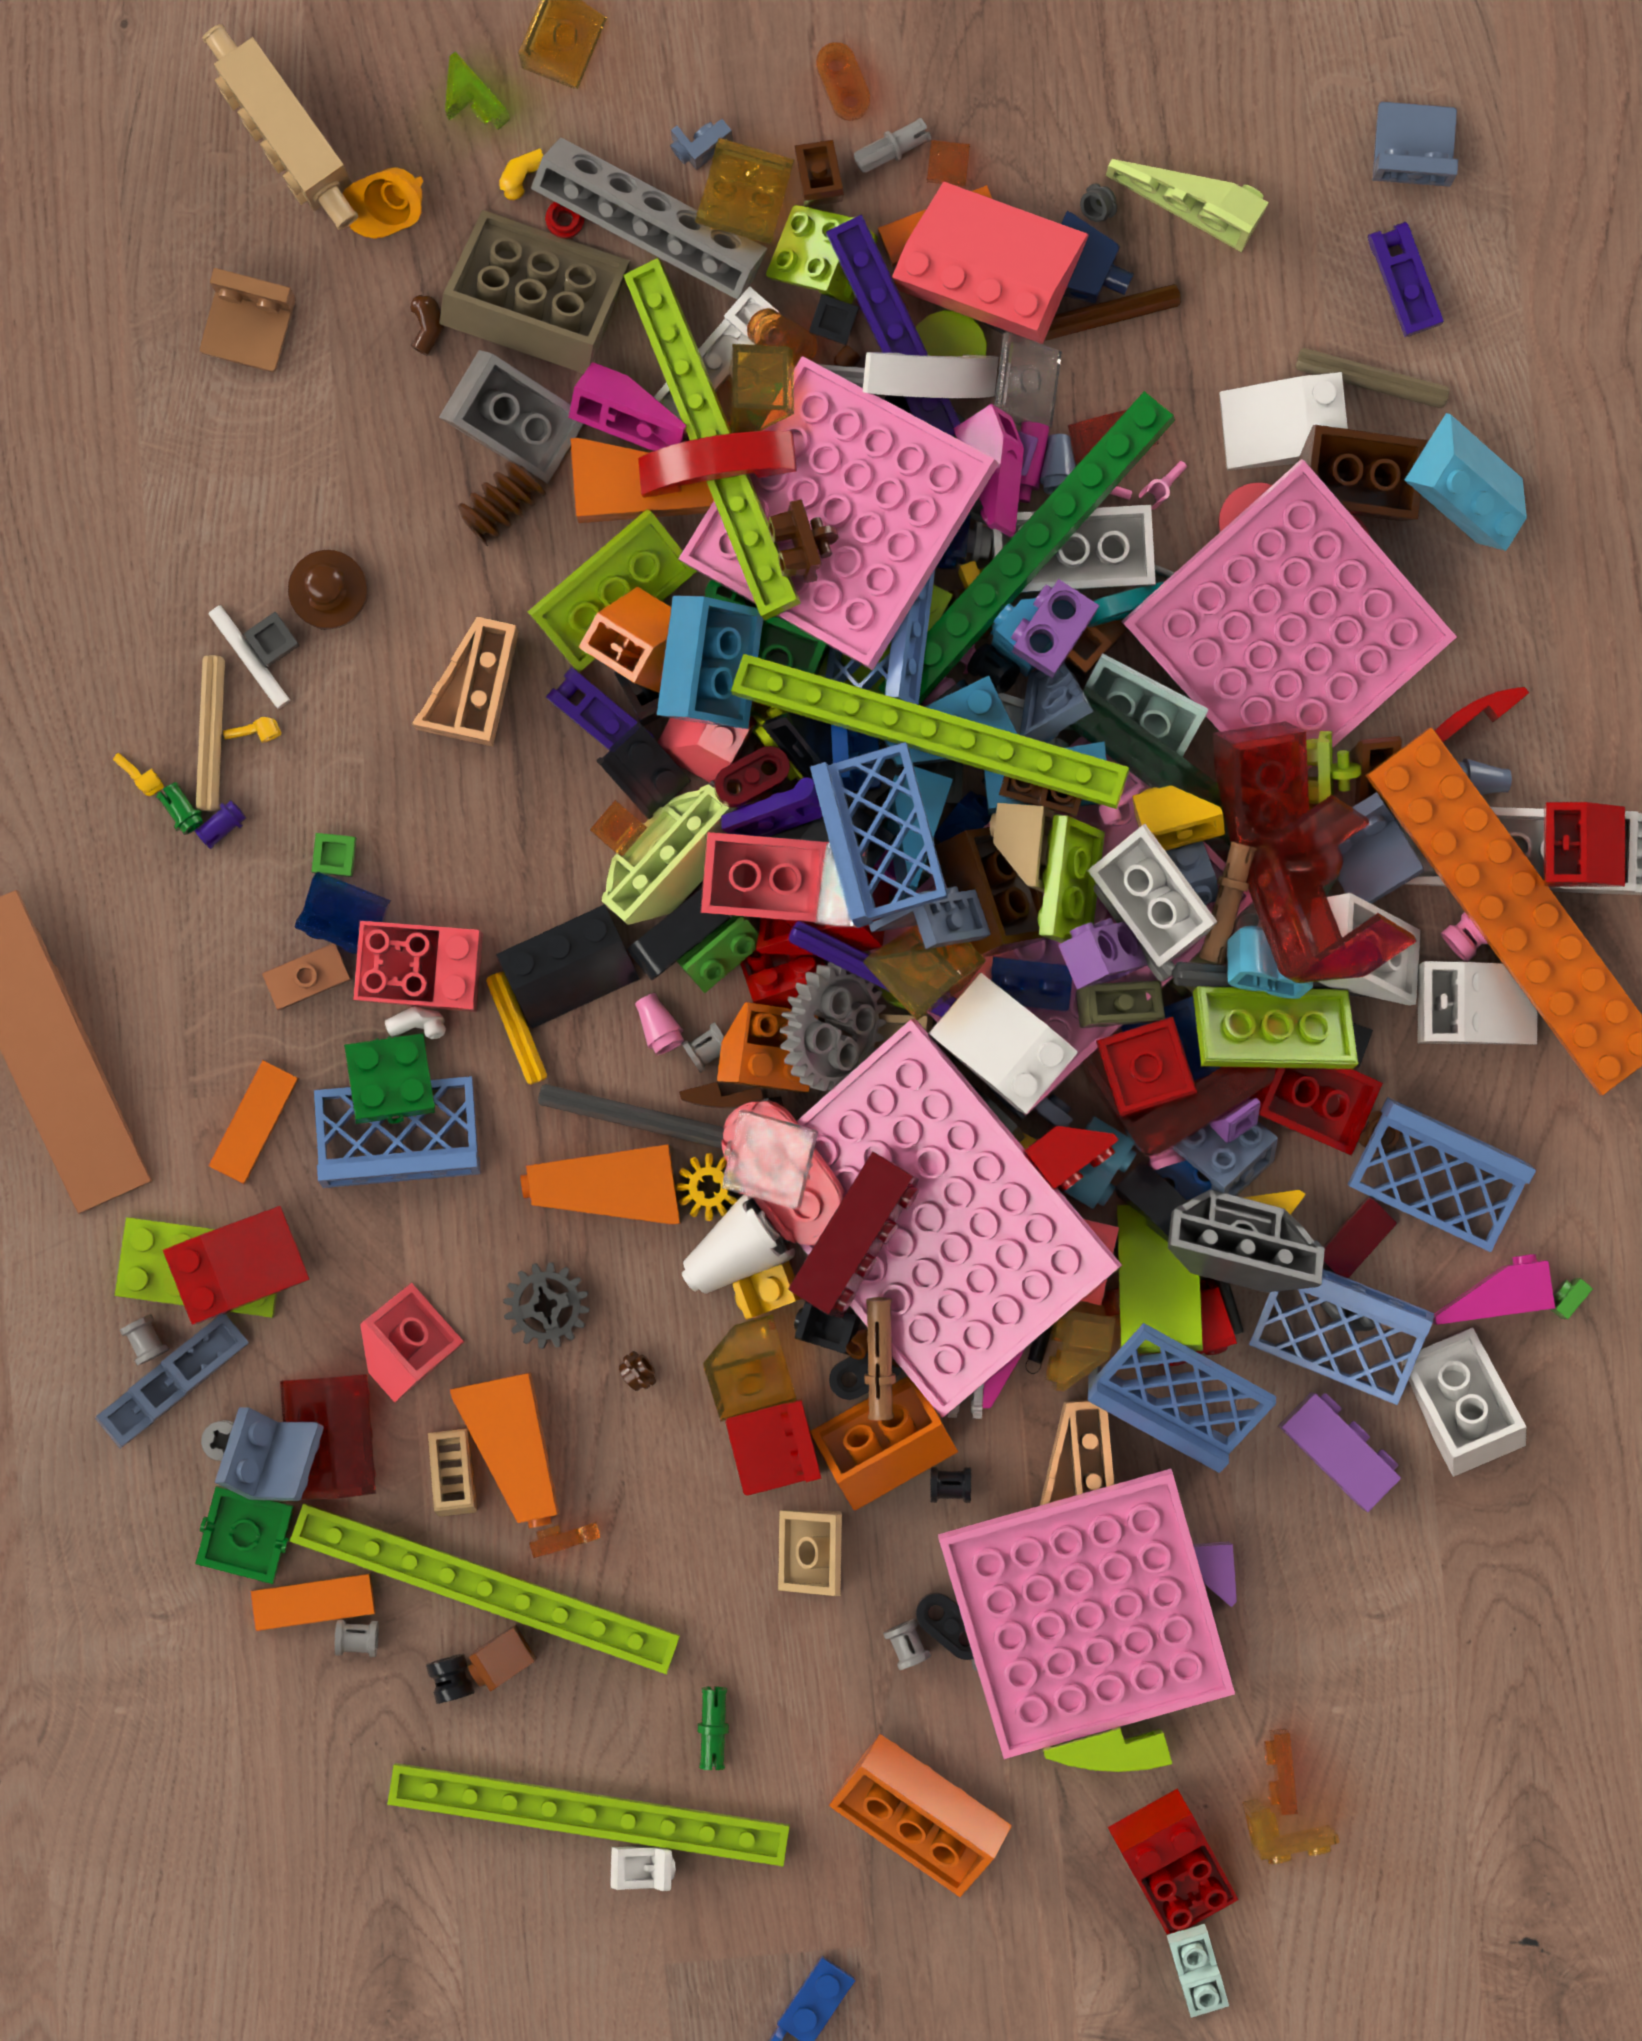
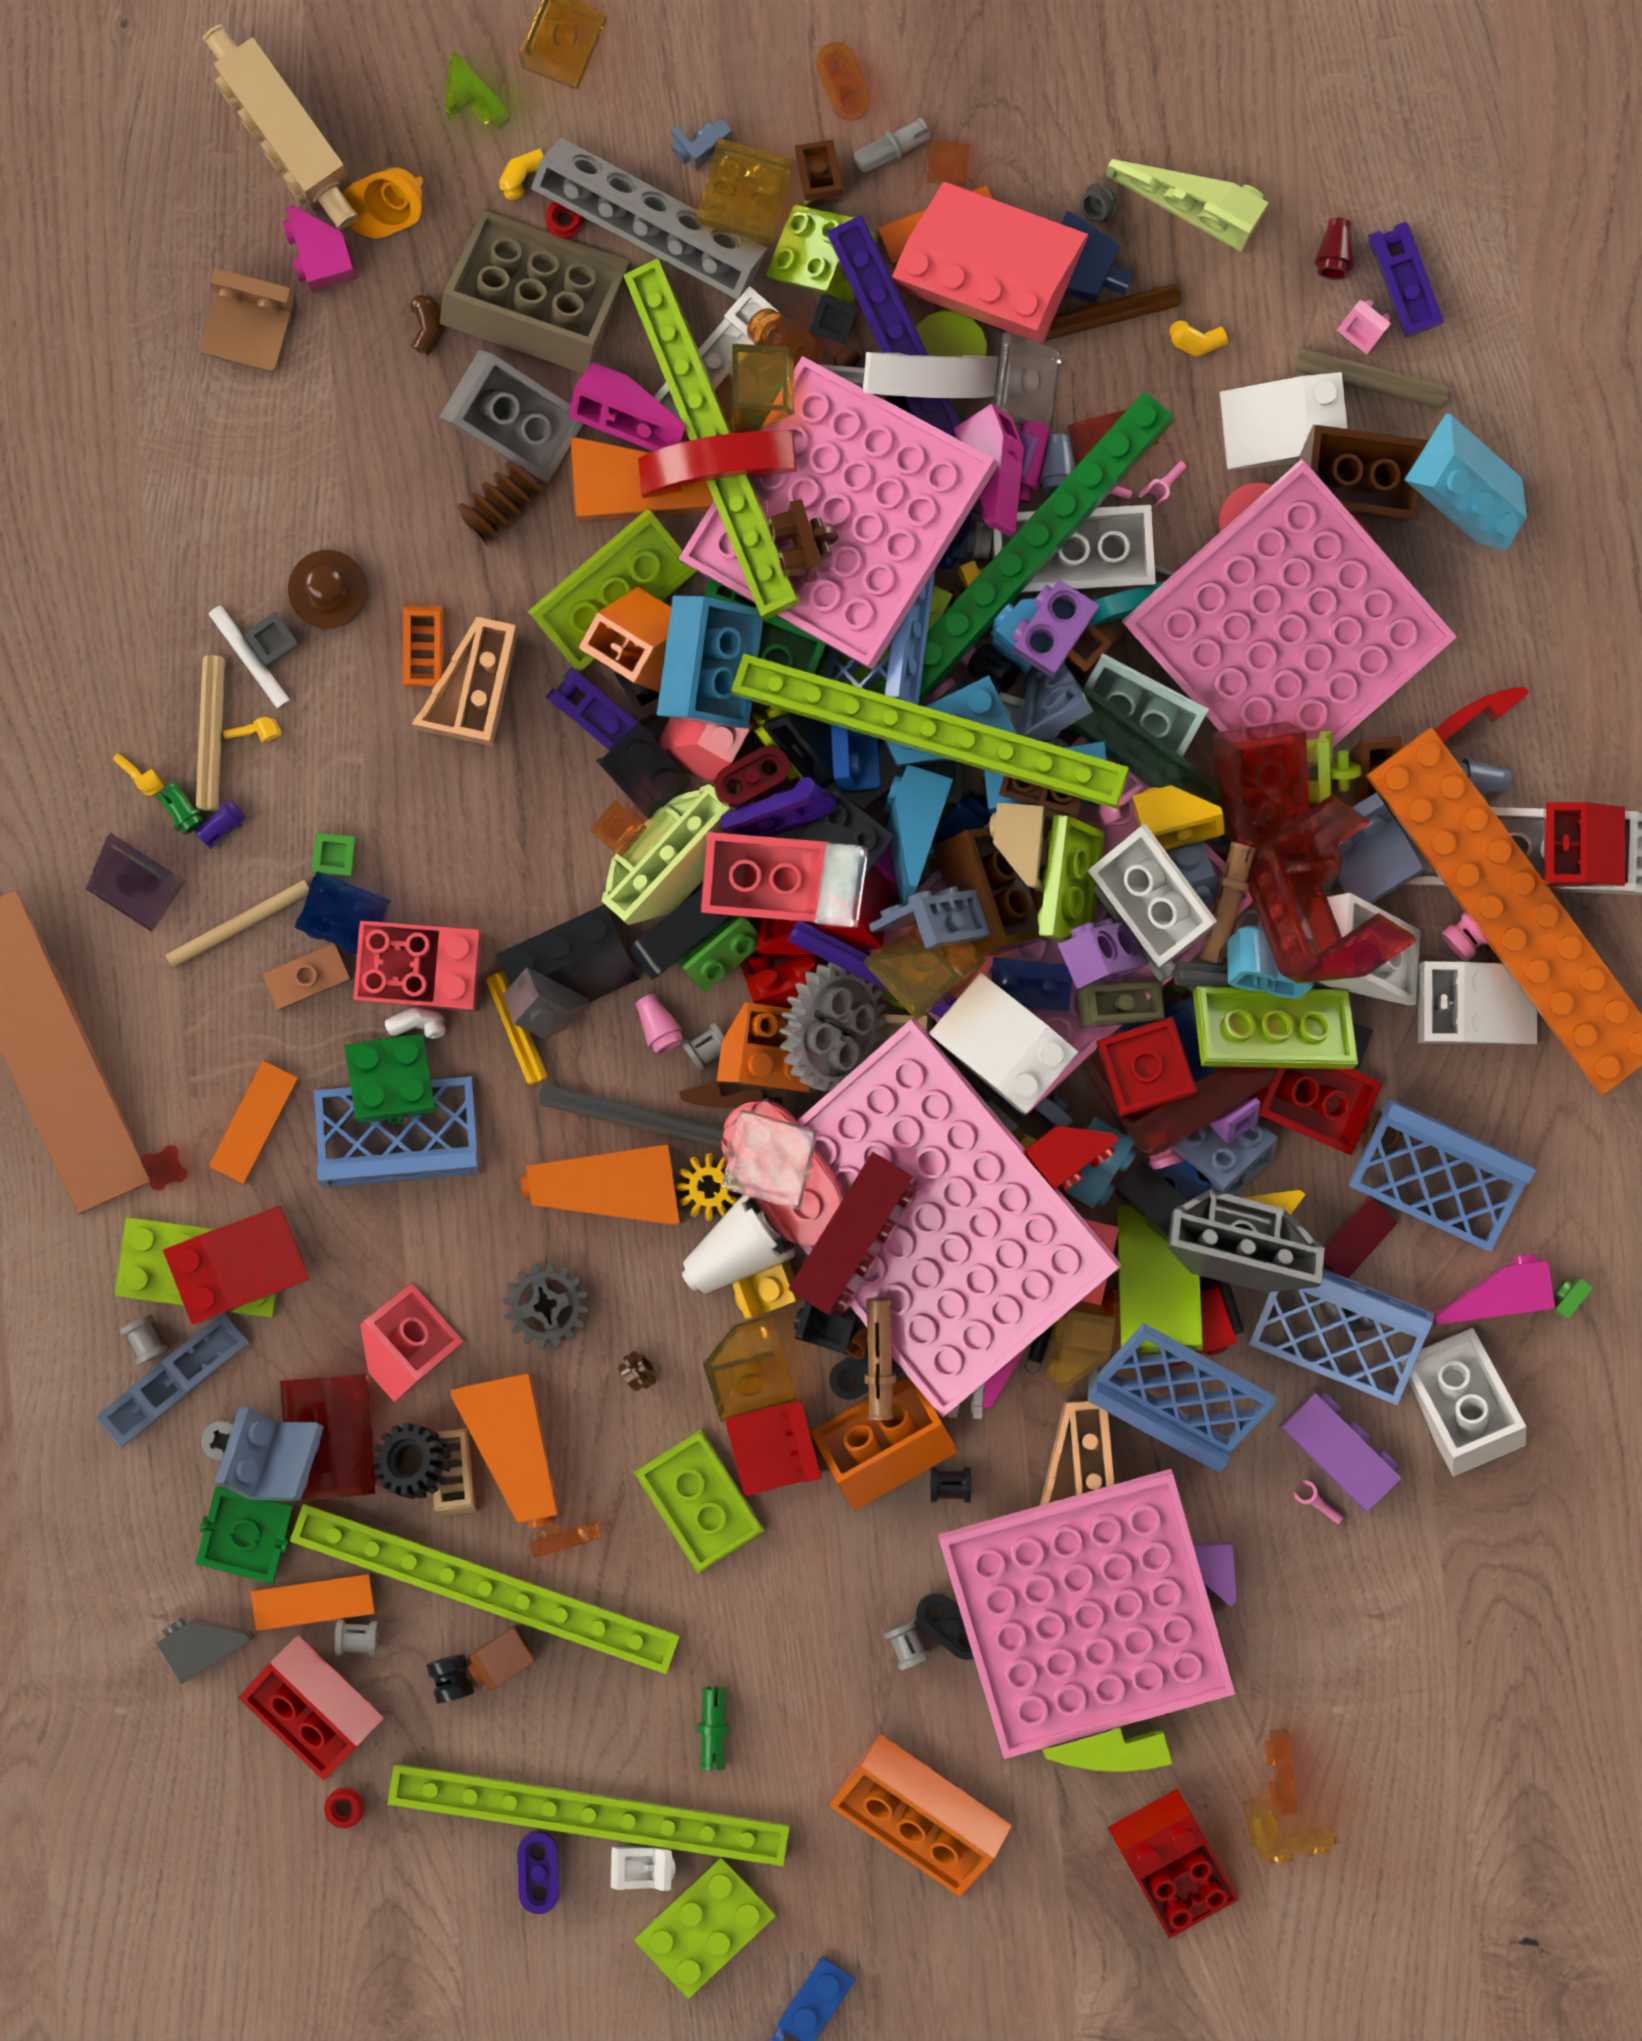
(133, 882): none -> slope
(175, 1170): none -> clear red plate
(199, 1645): none -> dark grey slope
(238, 924): none -> tan bar
(310, 1707): none -> red slope
(321, 249): none -> dark pink slope
(341, 1820): none -> red plate
(391, 1457): none -> black tyre
(422, 611): none -> orange slope
(538, 1871): none -> dark purple plate
(542, 1004): none -> flat silver slope
(699, 1501): none -> lime tile
(704, 1927): none -> lime plate
(810, 1552): tan slope -> none
(844, 841): medium blue fence -> none
(1193, 341): none -> yellow arm
(1197, 1970): light aqua slope -> none
(1319, 1503): none -> bright pink hand
(1336, 252): none -> dark red cone
(1364, 326): none -> bright pink tile
(1415, 144): sand blue bracket -> none

